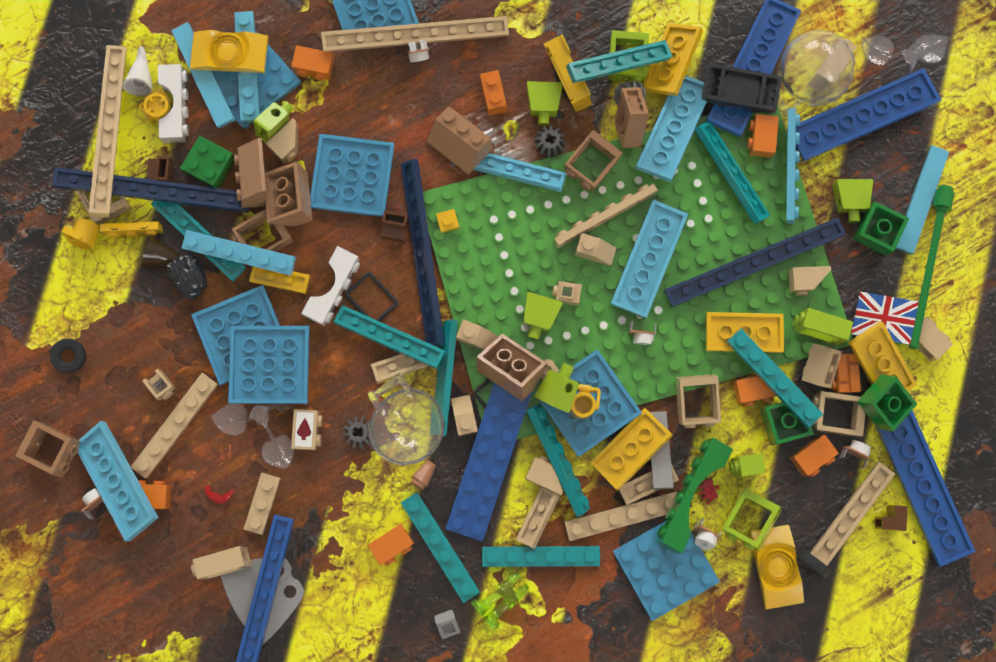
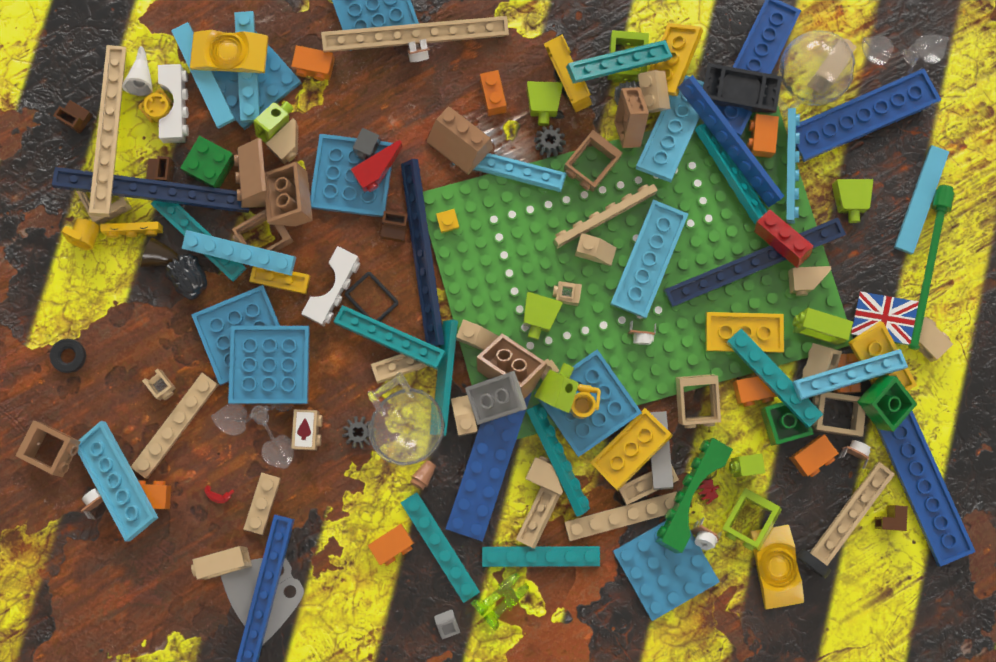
(73, 116): none -> reddish brown piece
(366, 144): none -> dark grey brick
(374, 169): none -> red slope
(496, 398): none -> light grey tile
(654, 90): none -> tan brick
(730, 141): none -> blue plate
(783, 238): none -> red brick
(849, 374): none -> medium azure tile
(881, 229): green brick -> none

